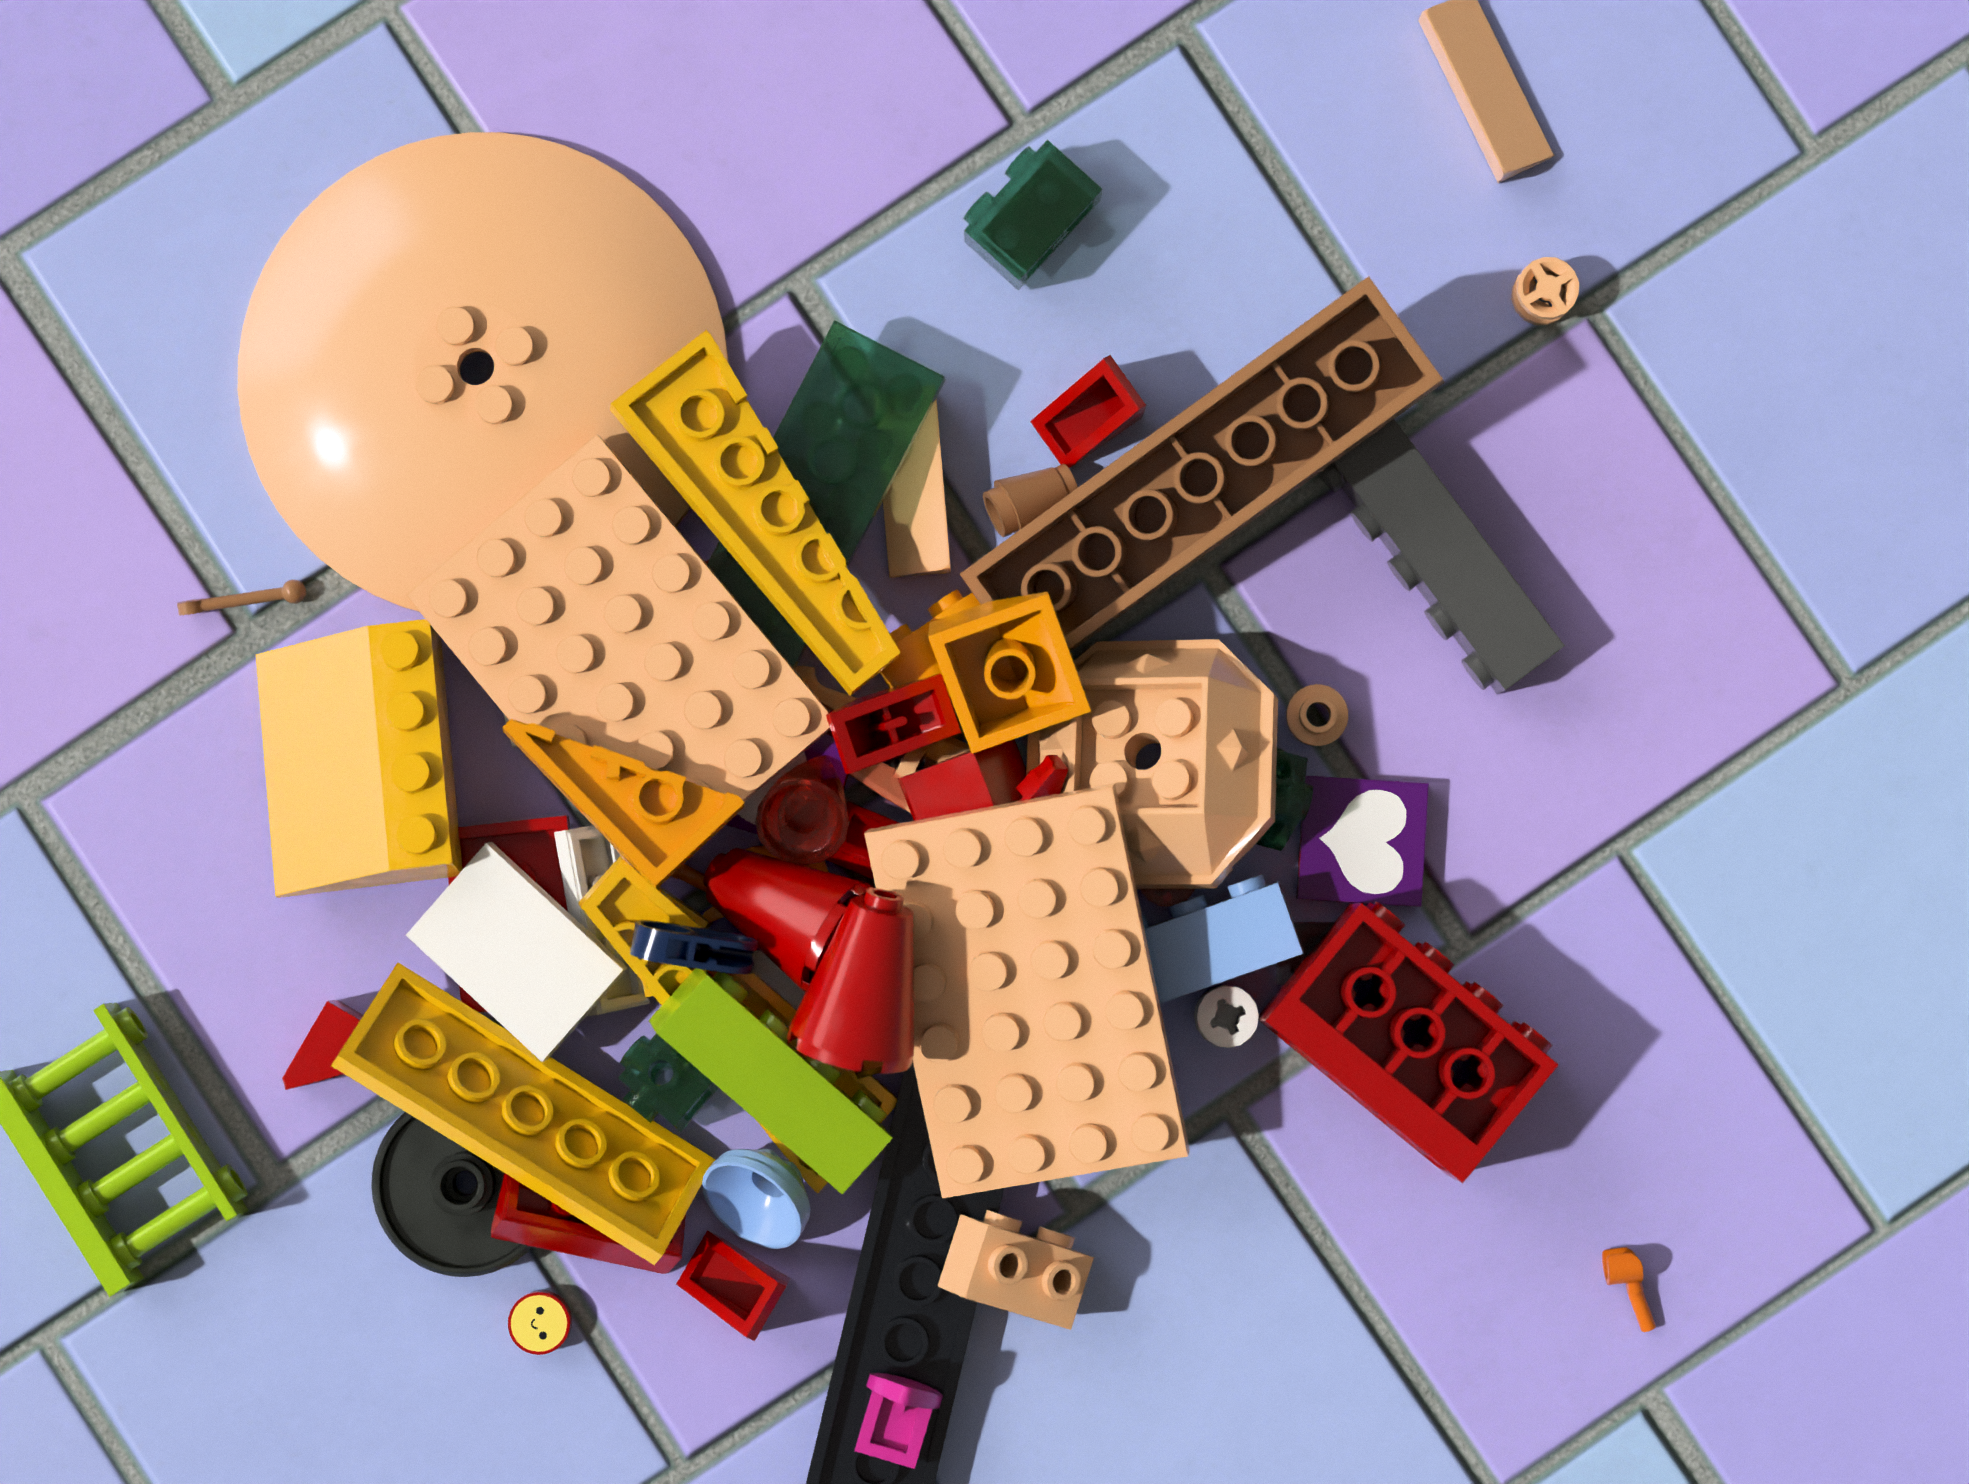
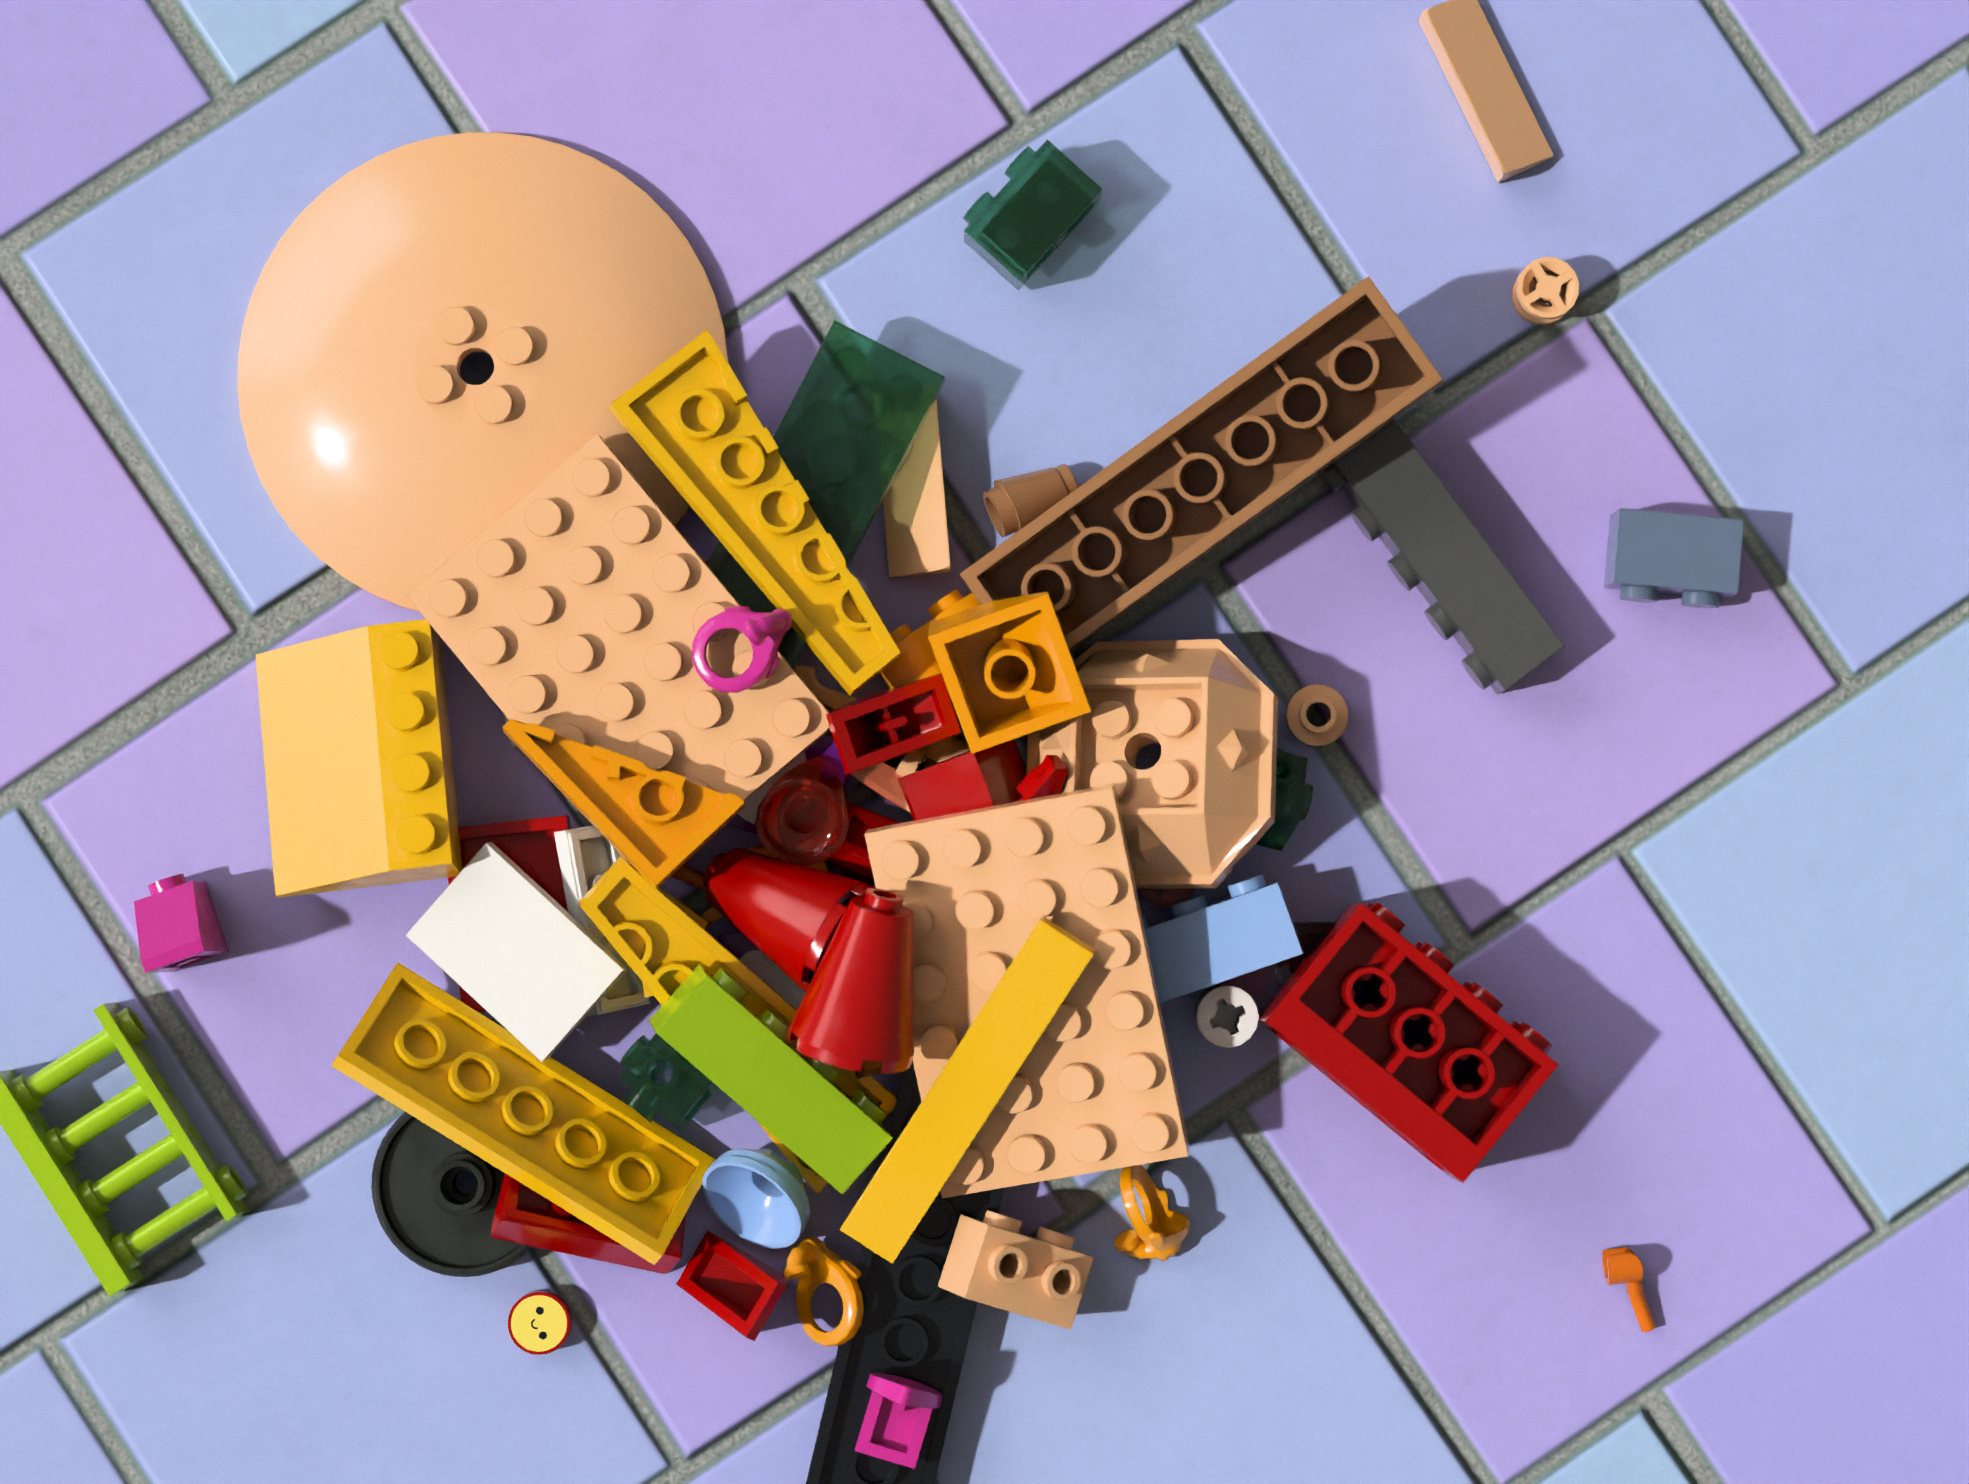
(177, 925): none -> dark pink slope
(292, 591): medium nougat hinge -> none
(322, 1046): red slope -> none
(693, 947): dark blue piece -> none
(765, 635): none -> dark pink piece
(816, 1265): none -> light orange piece
(967, 1089): none -> yellow tile
(1089, 413): red slope -> none
(1162, 1228): none -> light orange piece
(1363, 842): tile -> none
(1673, 556): none -> sand blue brick

